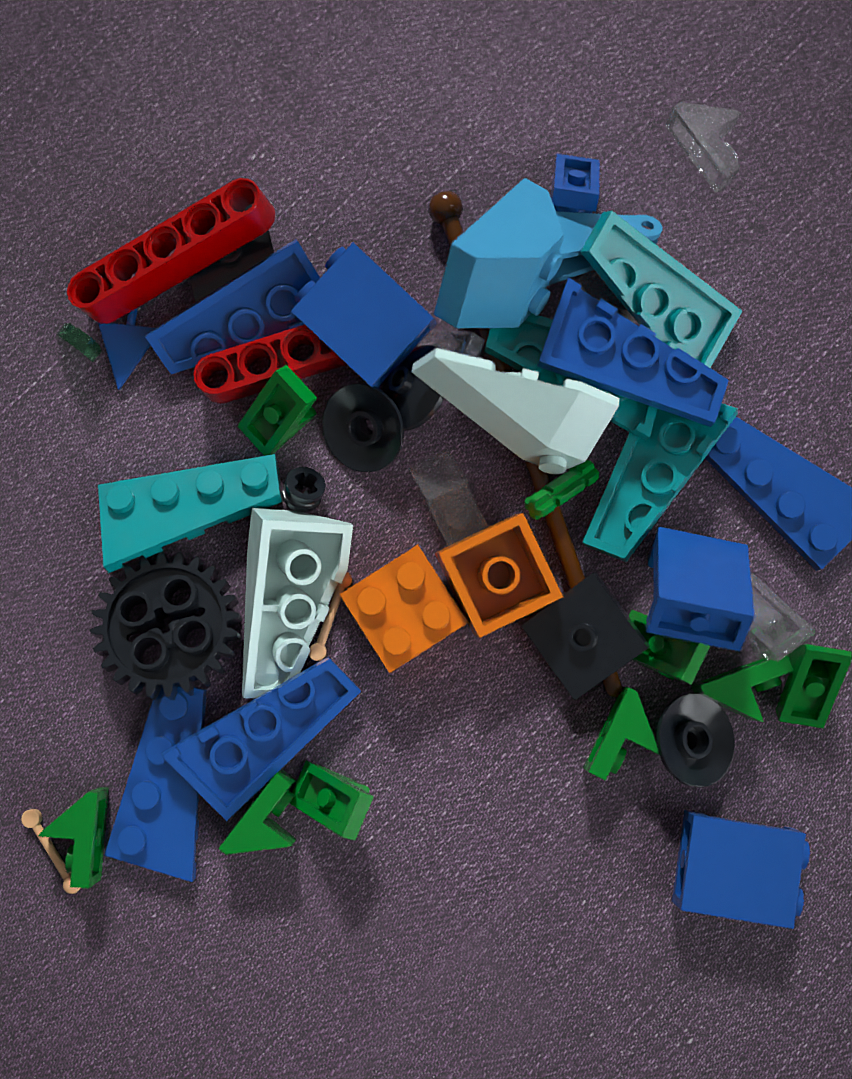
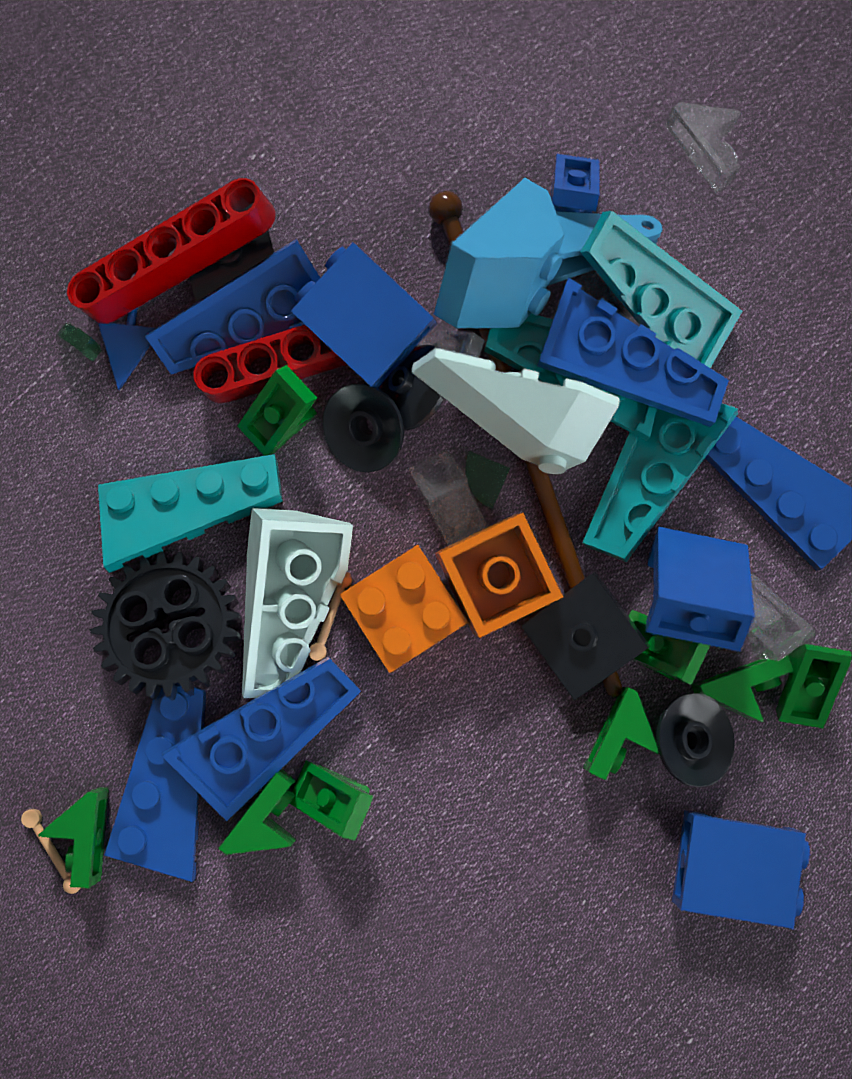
(304, 477): black bush -> none
(485, 478): none -> clear green tile
(561, 489): green axle -> none

